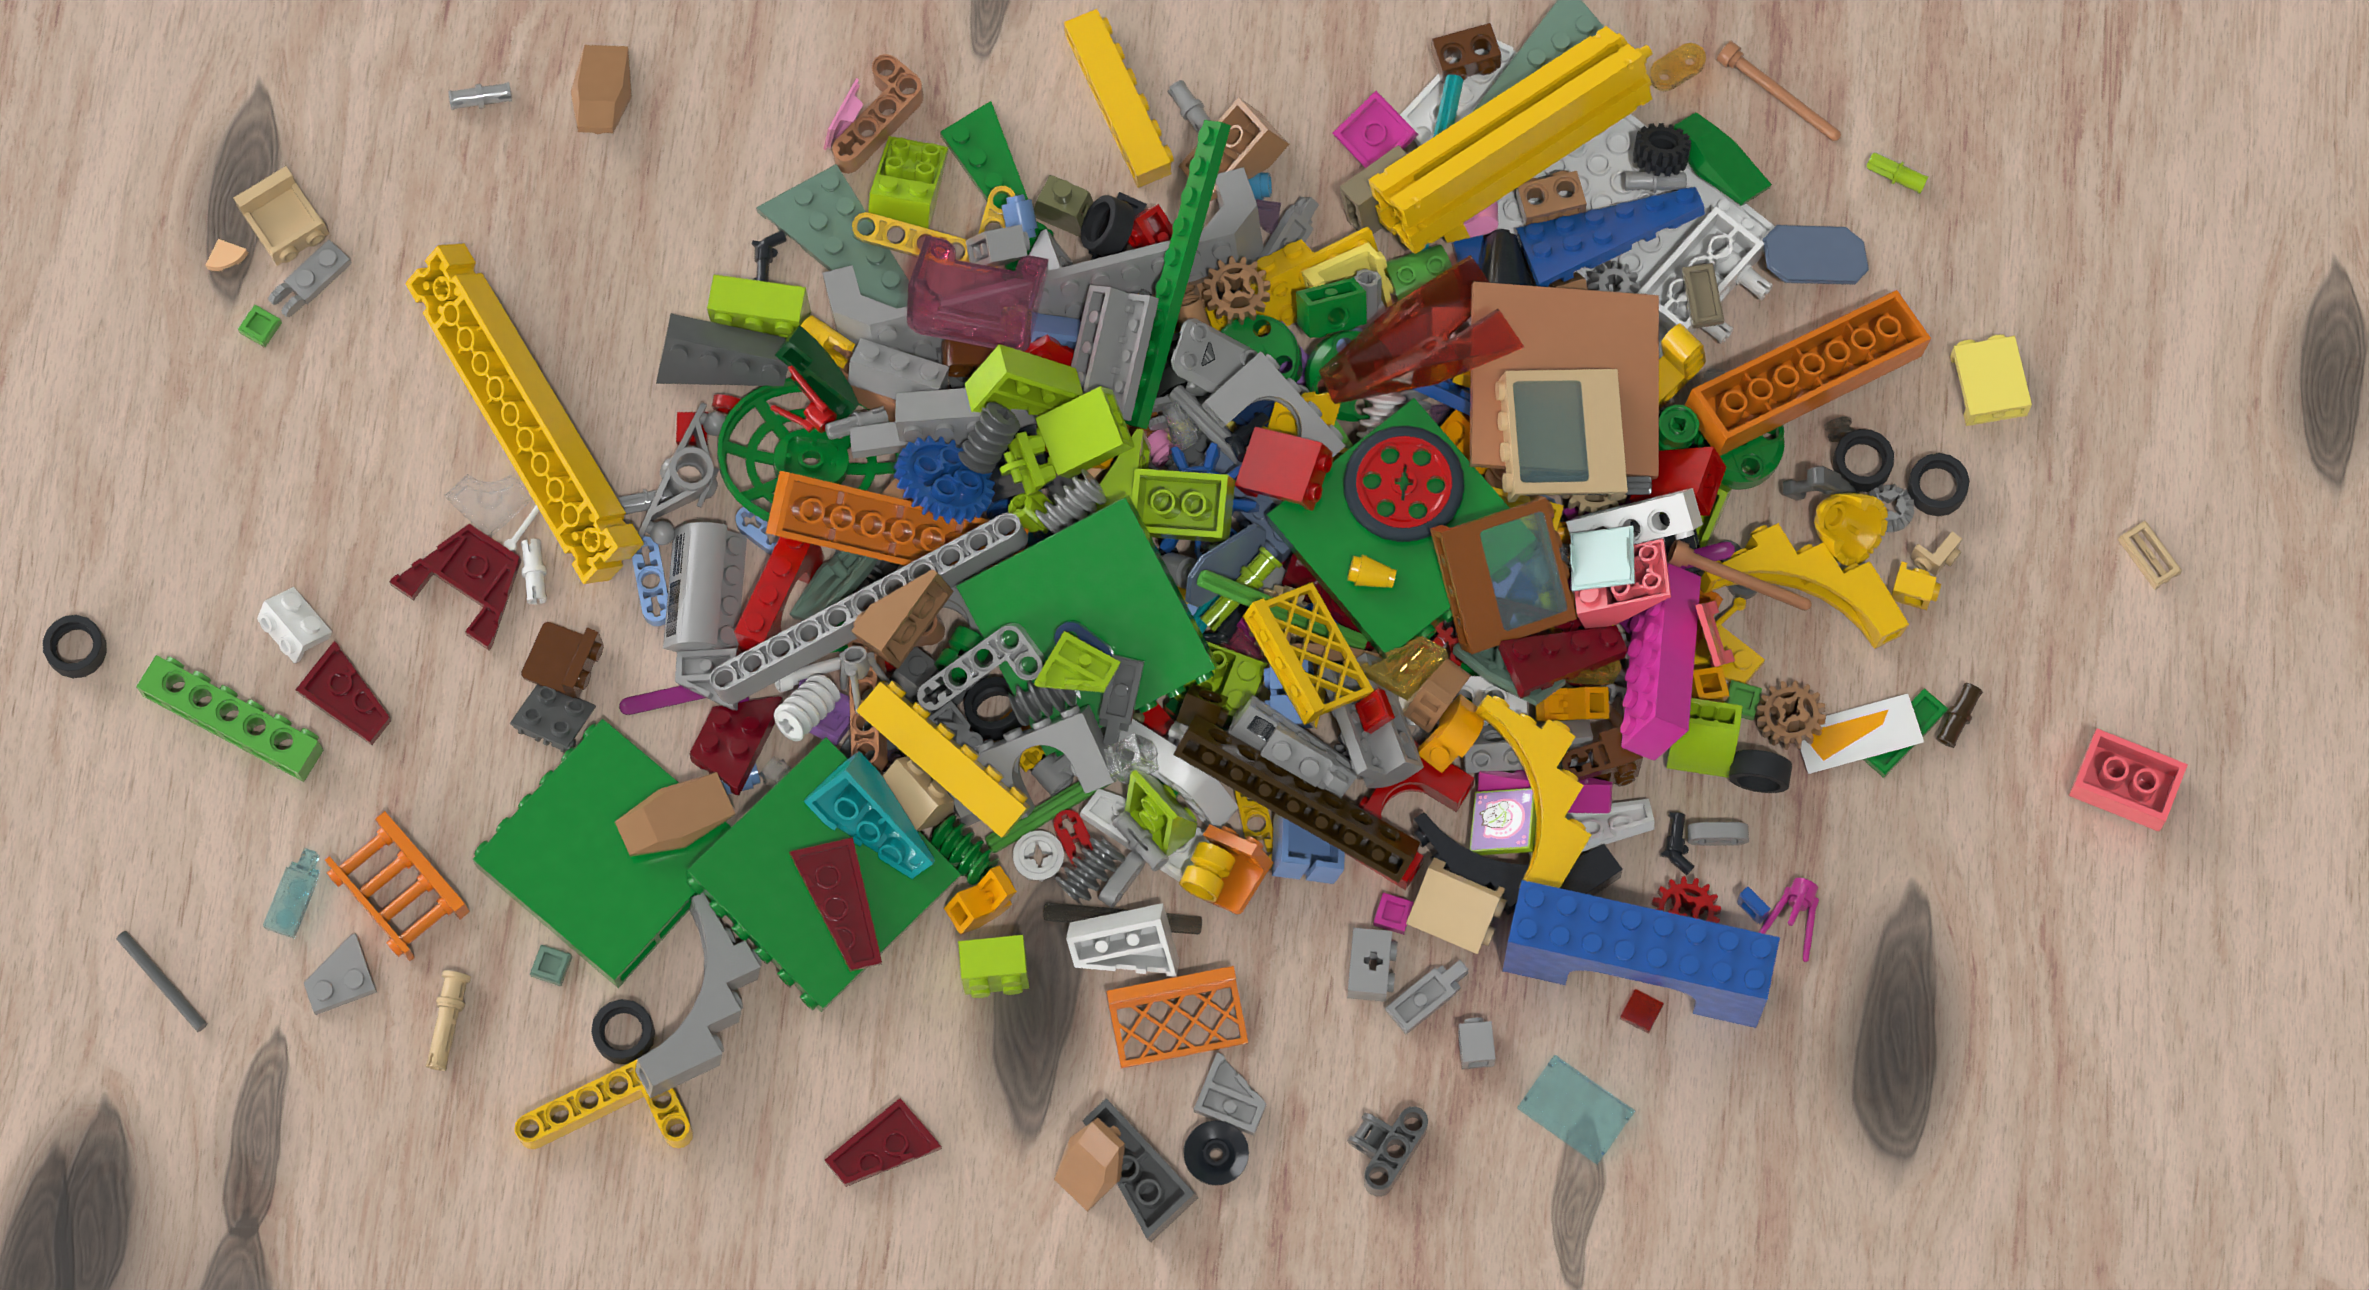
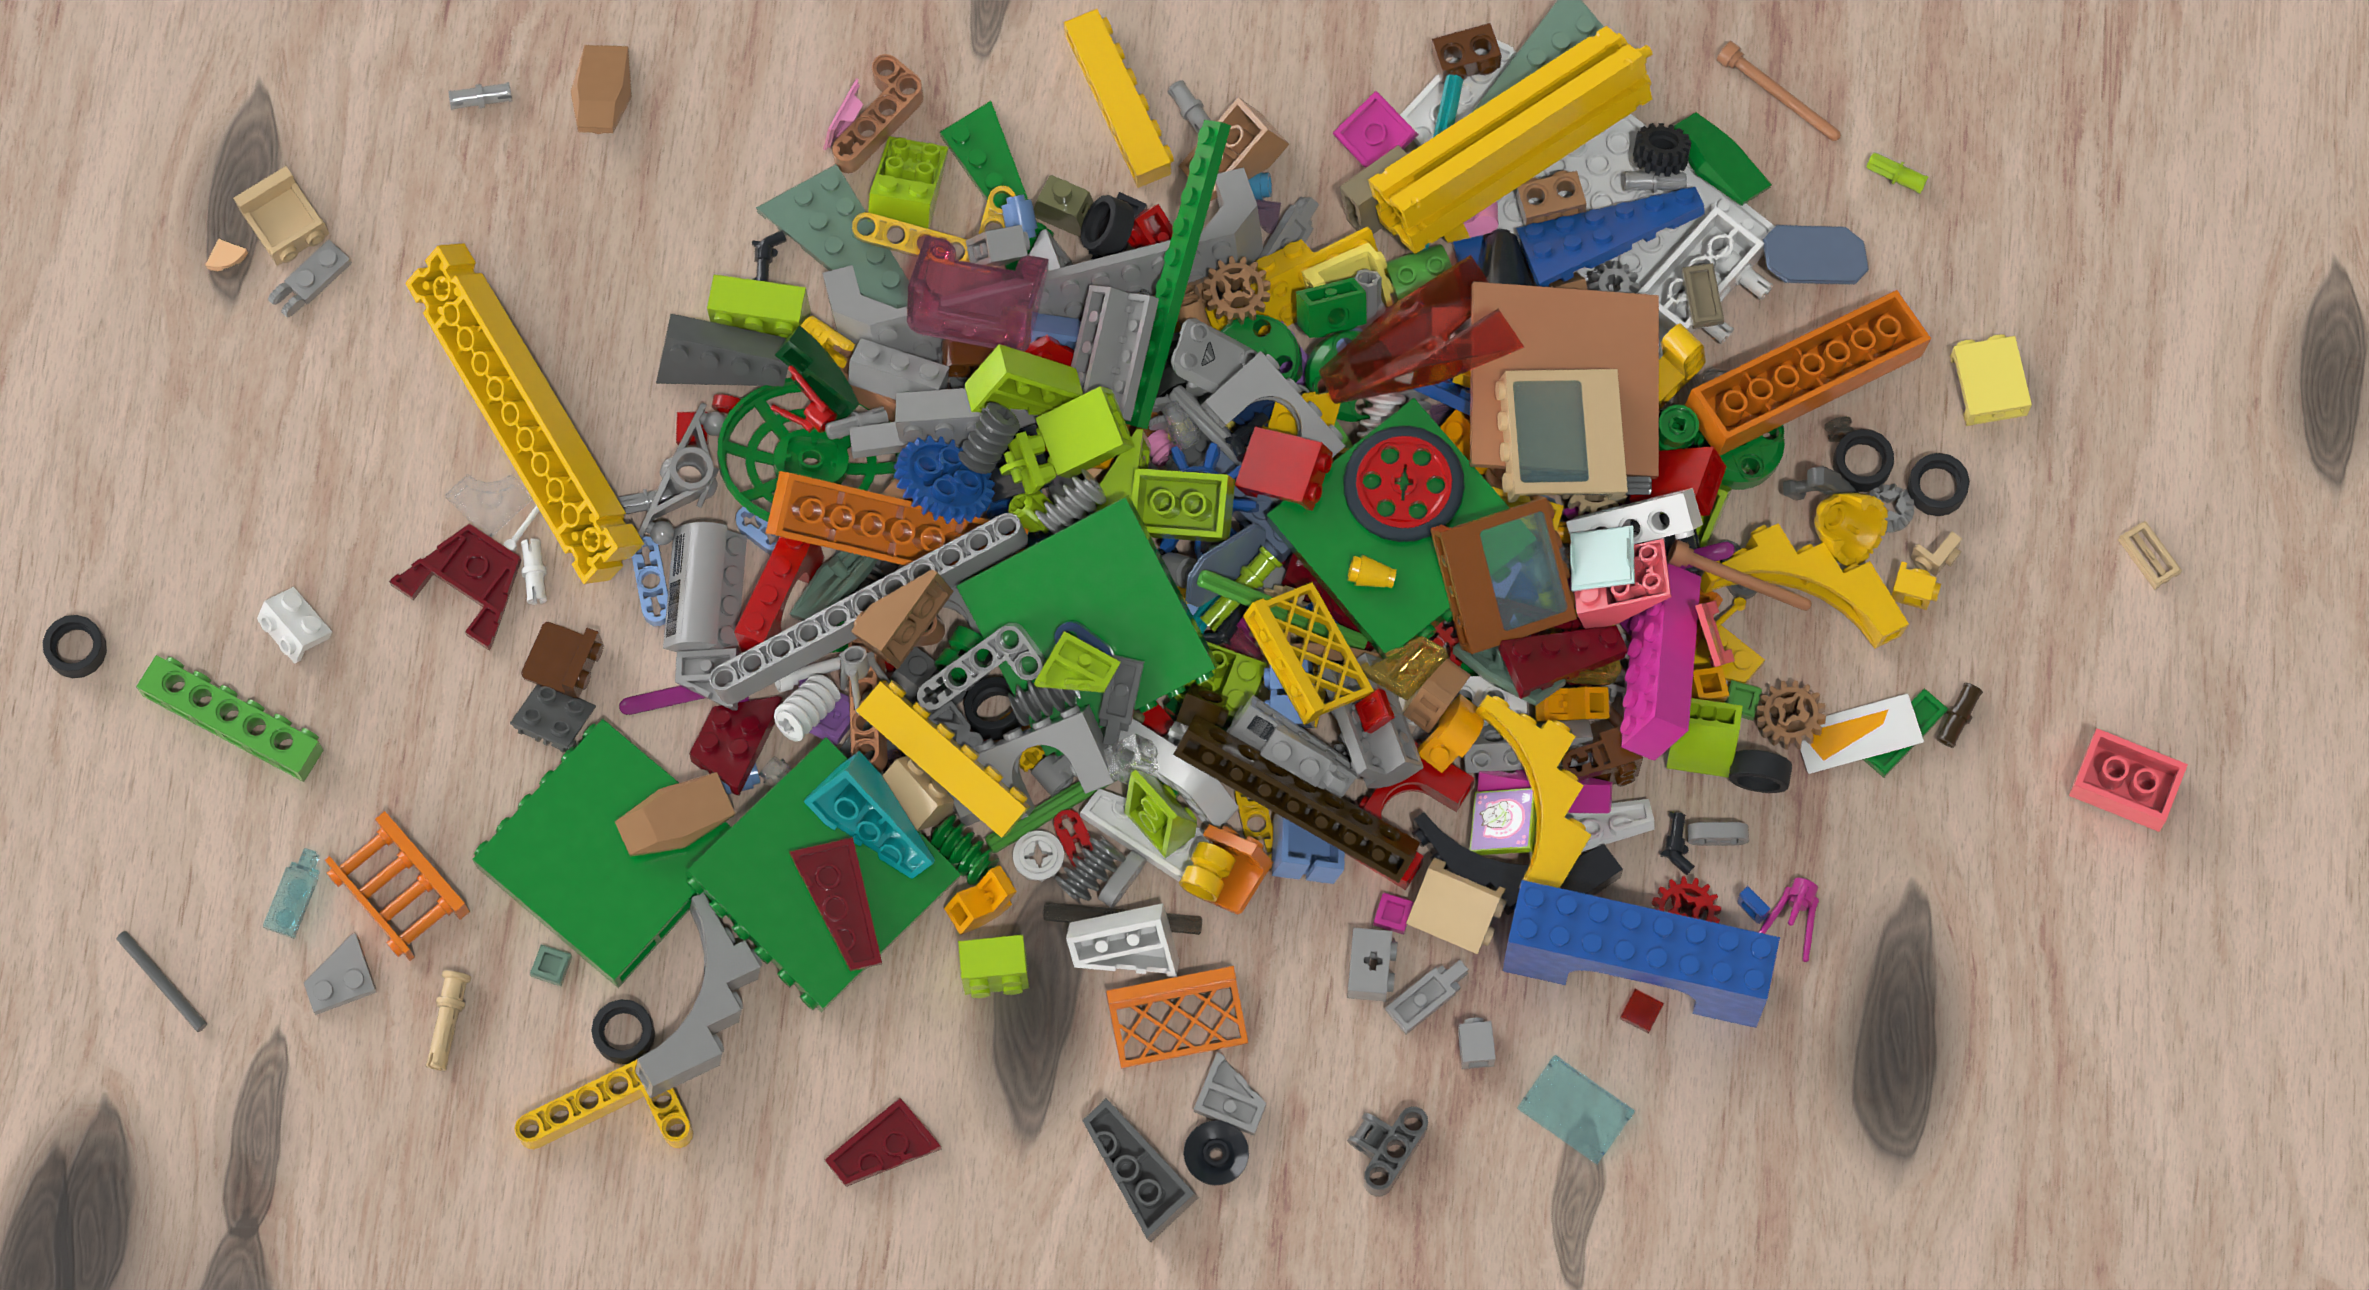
(259, 326): bright green tile -> none
(344, 696): dark red wing -> none
(1091, 1163): medium nougat piece -> none
(1154, 855): light grey pin -> none
(1675, 67): clear yellow plate -> none

